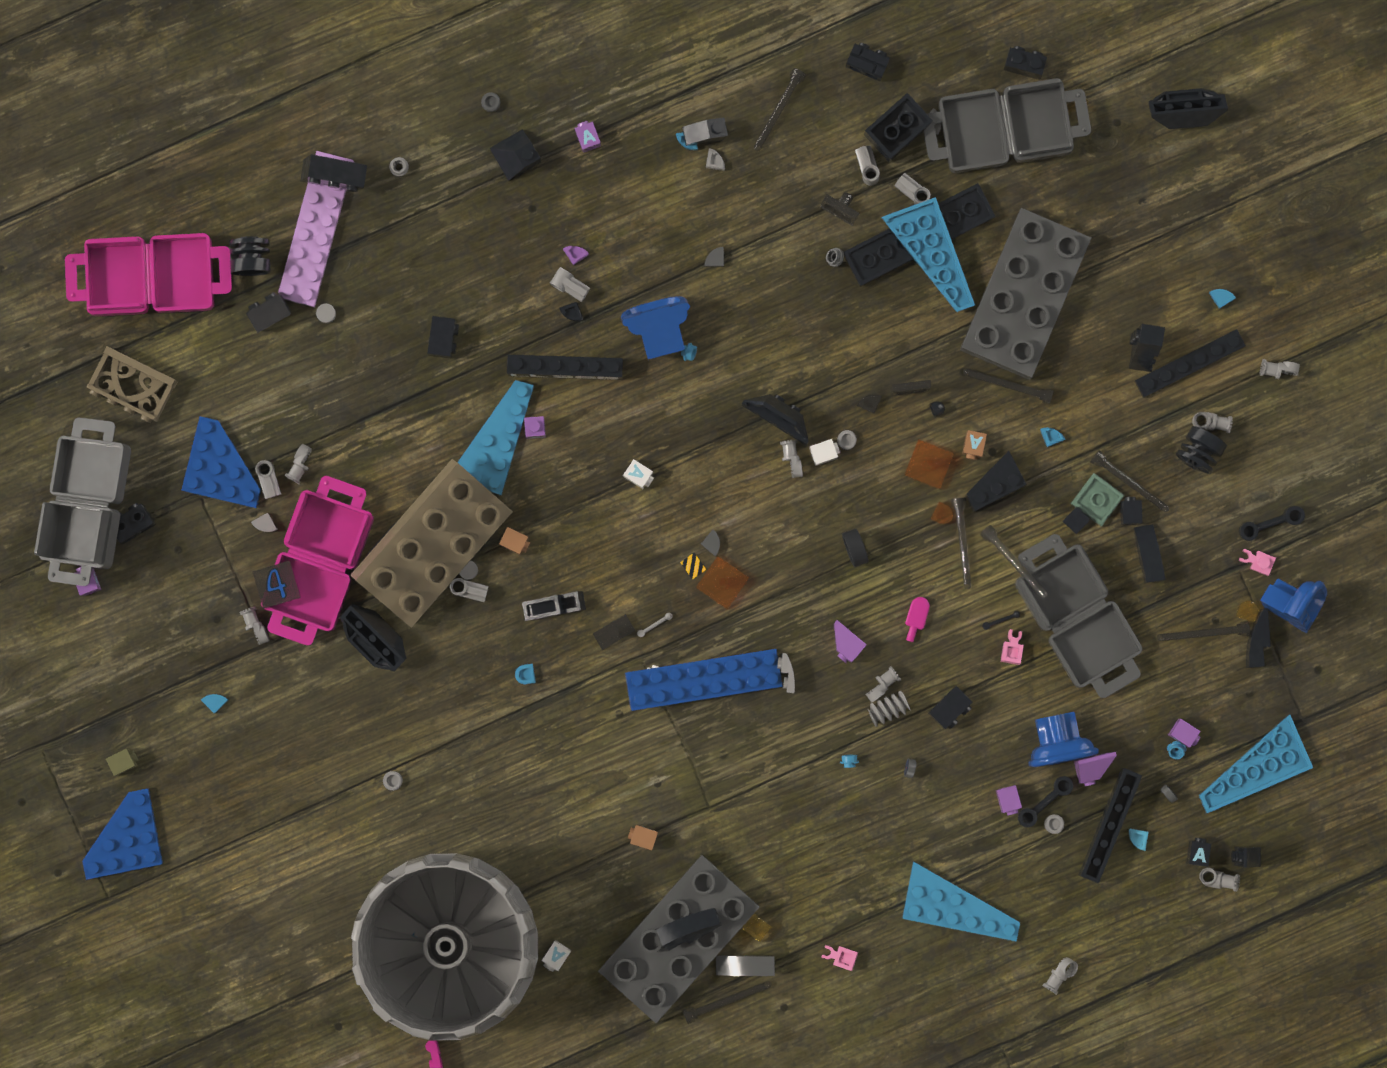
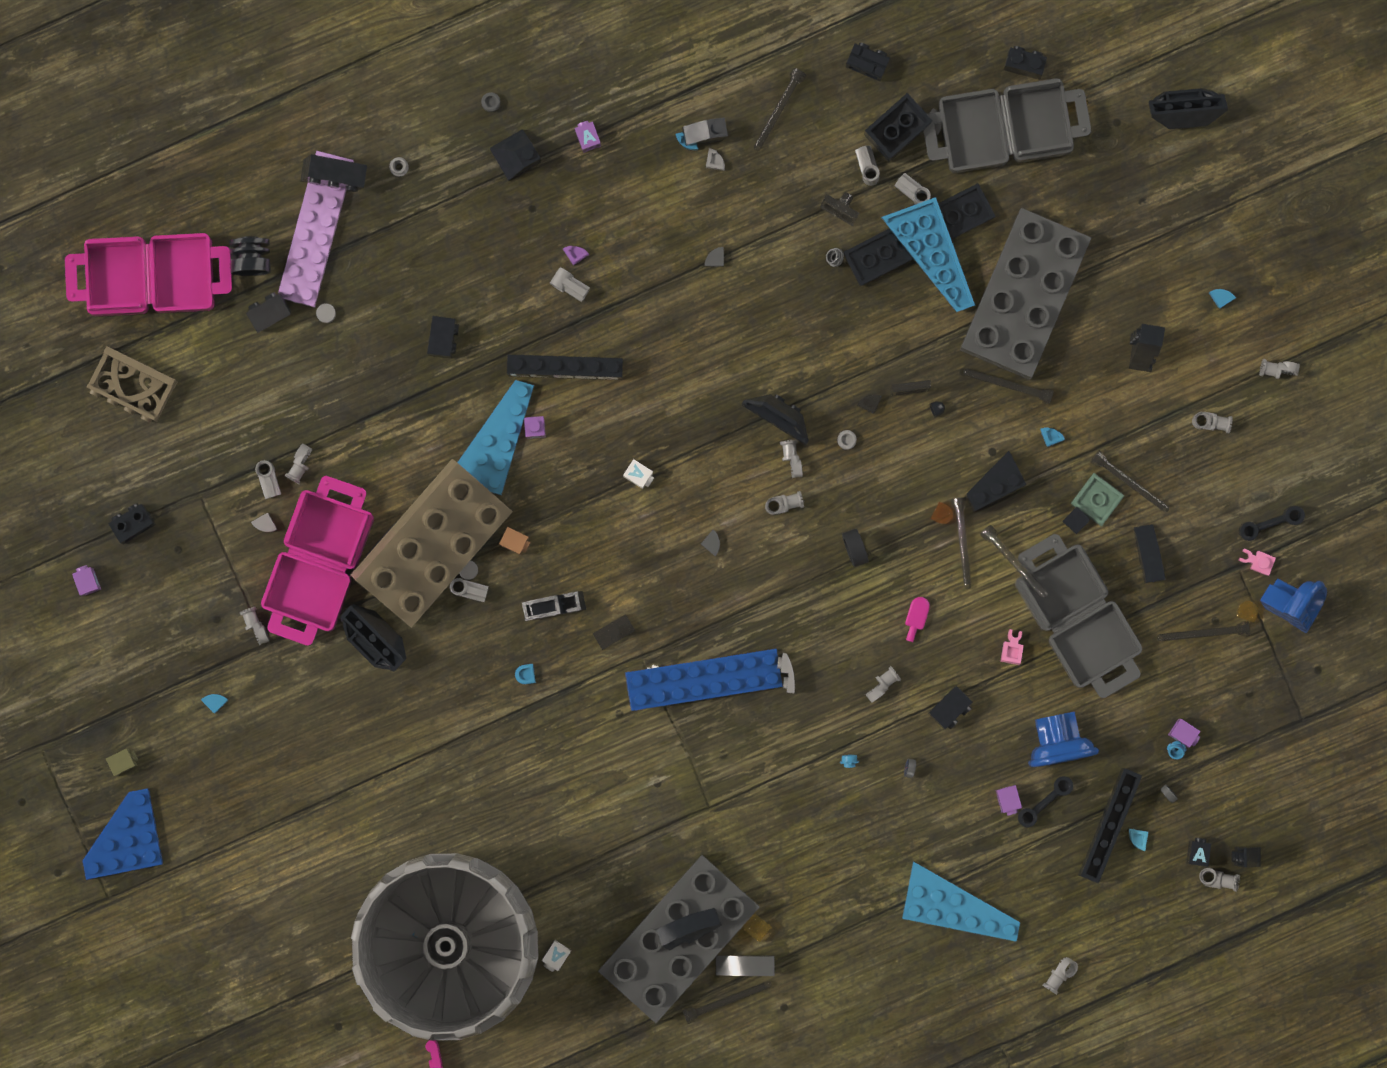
(78, 523): piece -> none
(217, 468): blue plate -> none
(276, 584): clear smoke tile -> none
(392, 780): light grey tile -> none
(571, 312): black tile -> none
(642, 837): medium nougat brick -> none
(658, 324): blue piece -> none
(668, 616): light grey hinge -> none
(689, 352): dark azure plate -> none
(693, 566): sticker -> none
(722, 582): clear orange tile -> none
(785, 503): none -> light grey connector
(824, 452): white brick -> none
(843, 957): bright pink plate -> none
(847, 643): medium lavender slope -> none
(888, 708): light grey piece -> none
(929, 464): clear orange tile -> none
(974, 445): medium nougat brick -> none
(986, 625): black hinge -> none
(1054, 824): light grey tile -> none
(1093, 767): medium lavender slope -> none
(1131, 511): black brick -> none
(1189, 363): black plate -> none
(1201, 449): black wheel -> none
(1258, 639): black slope -> none
(1268, 762): dark azure wing -> none

